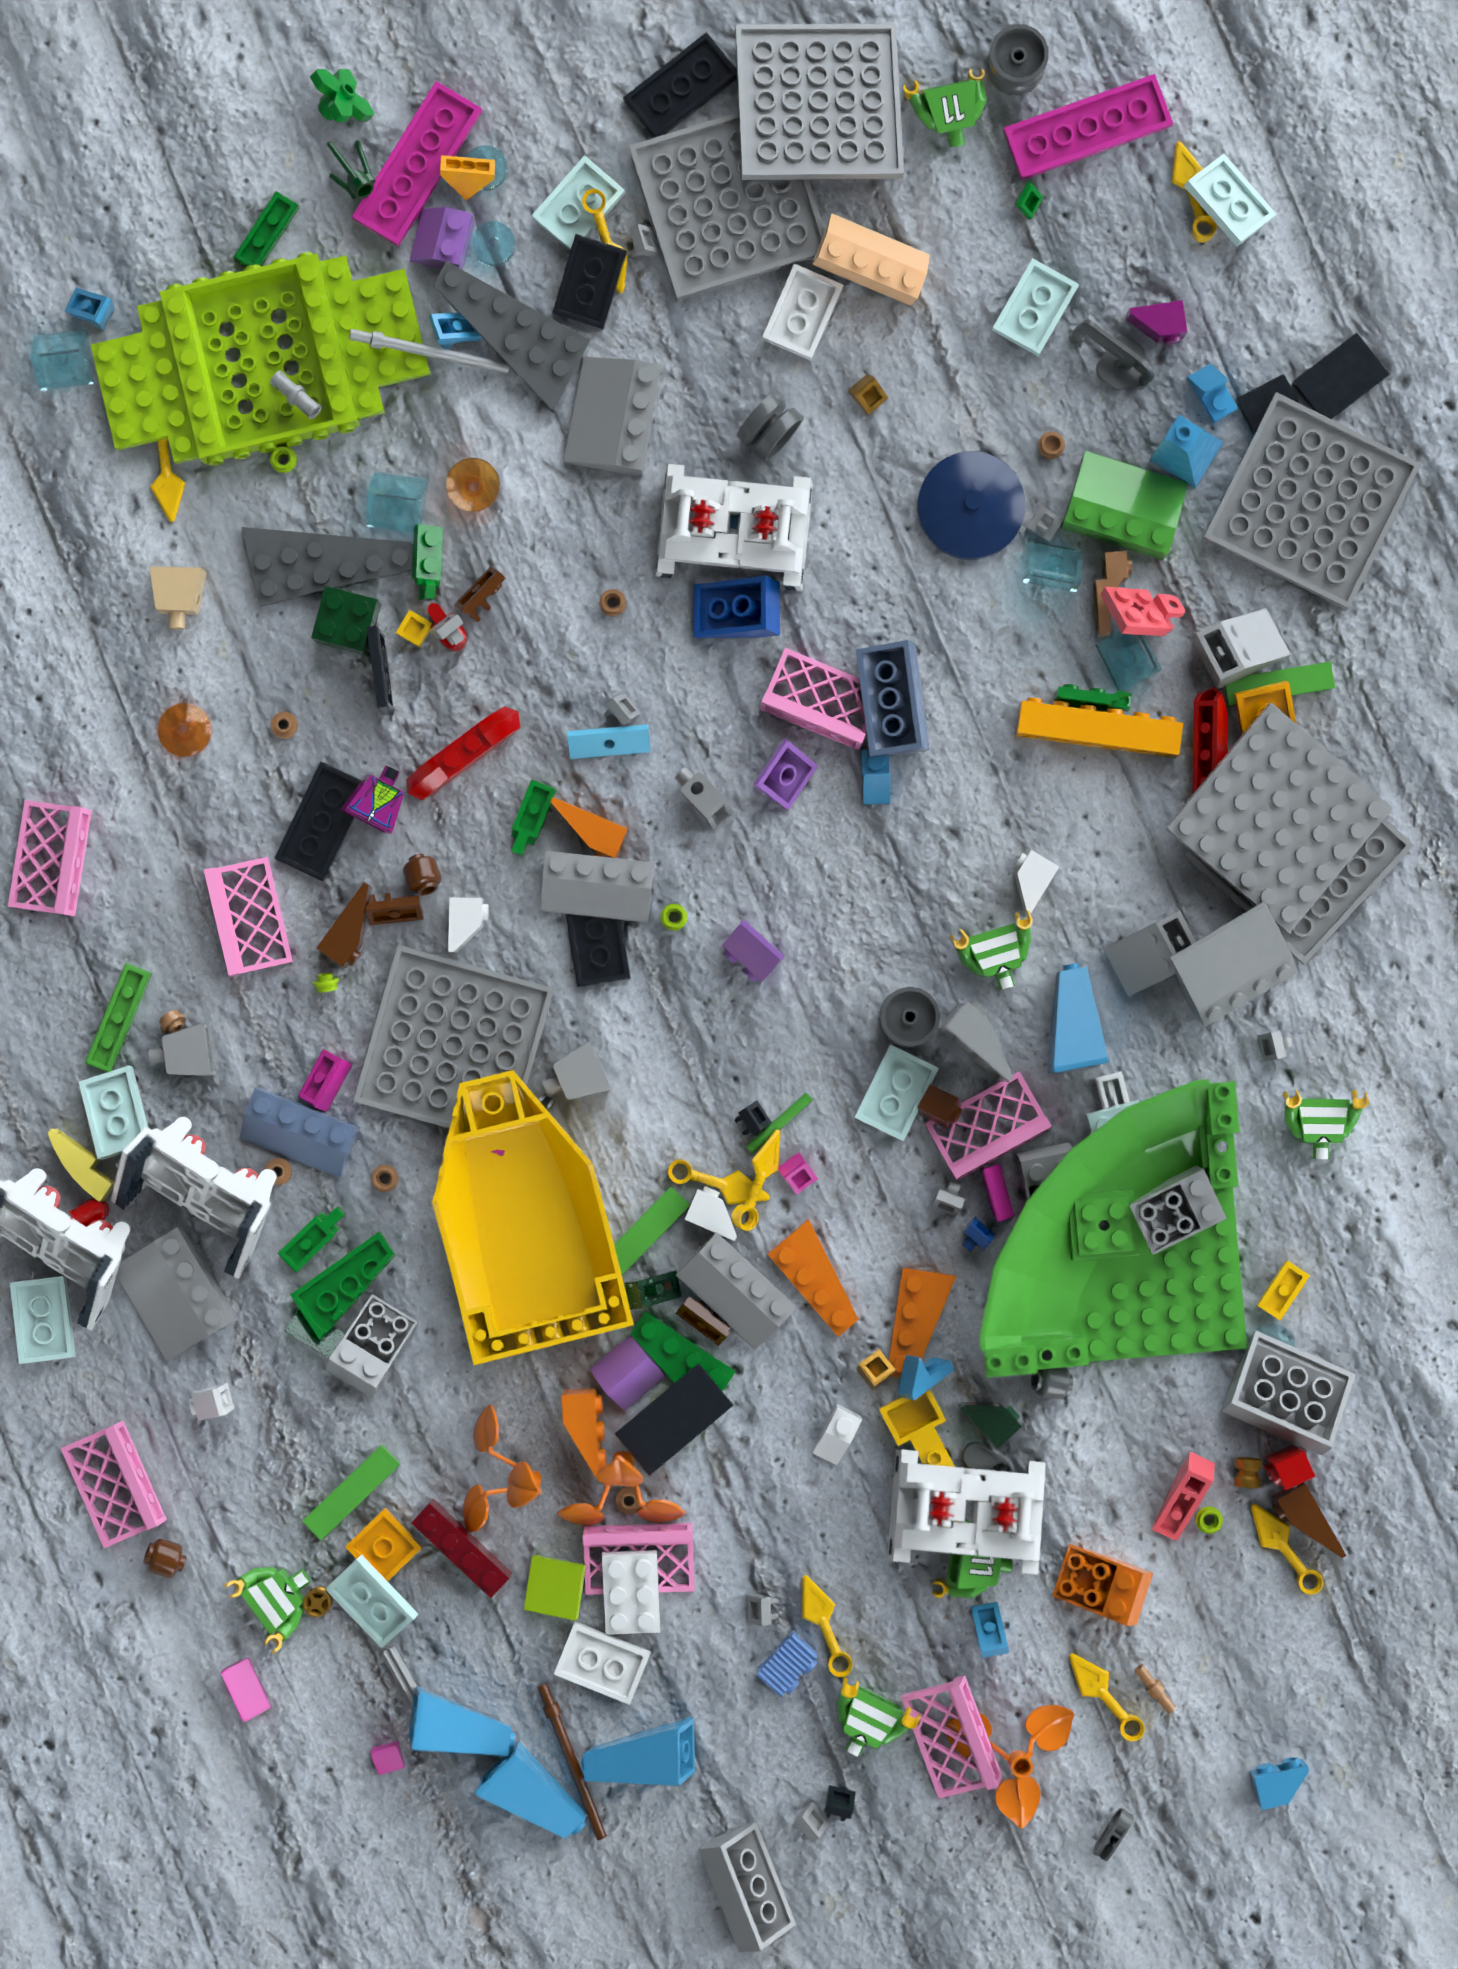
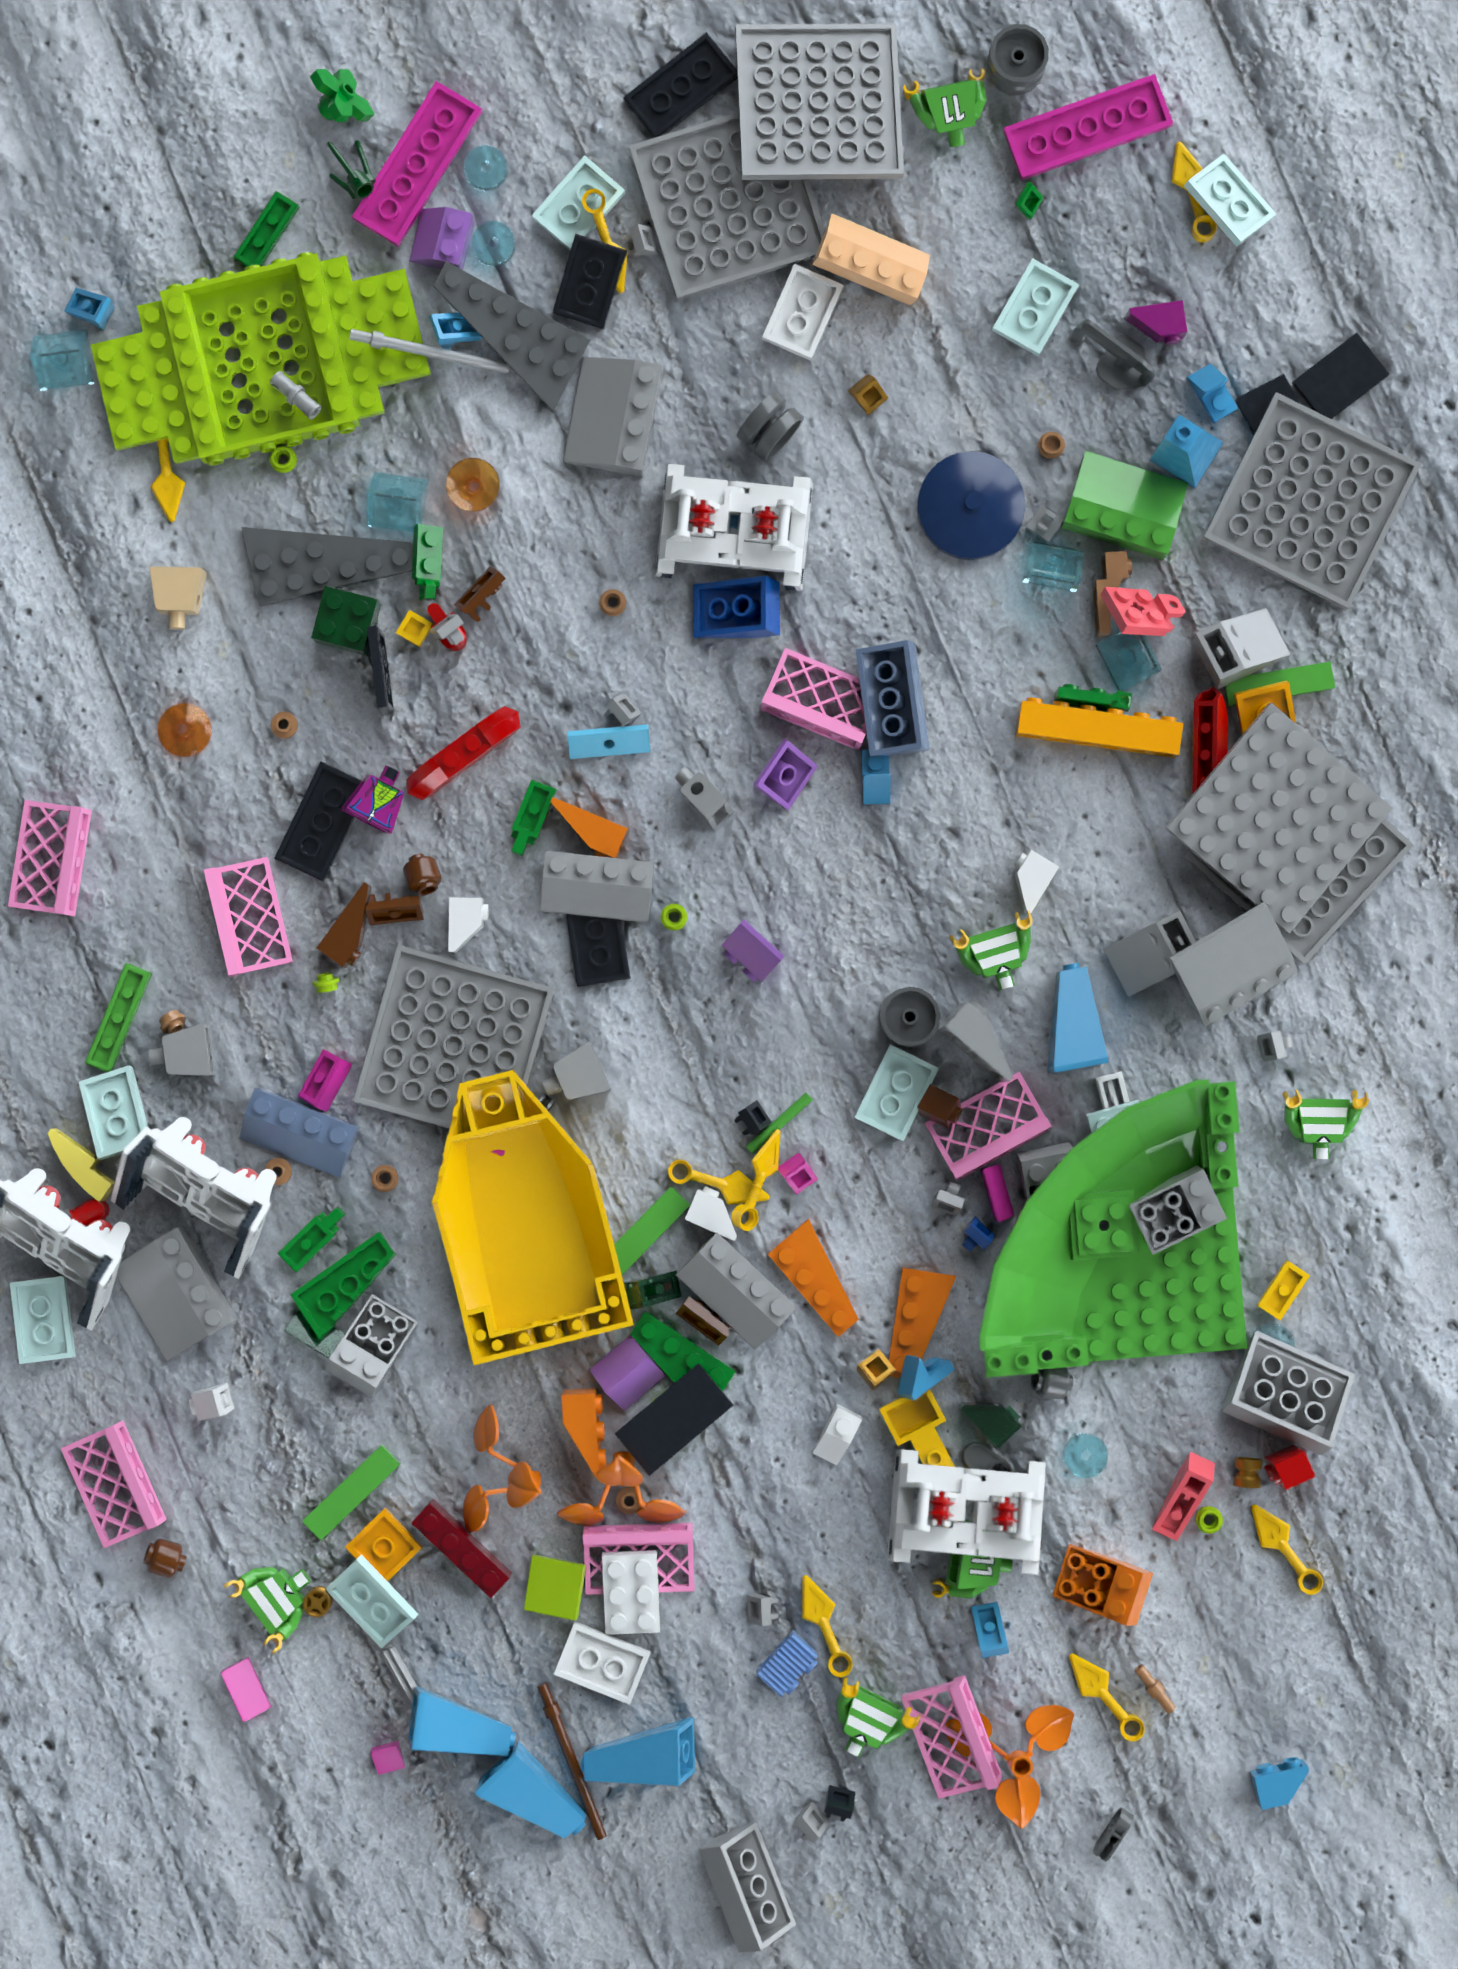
(467, 174): light orange slope -> none
(1096, 1461): none -> clear light blue piece
(1302, 1512): reddish brown slope -> none

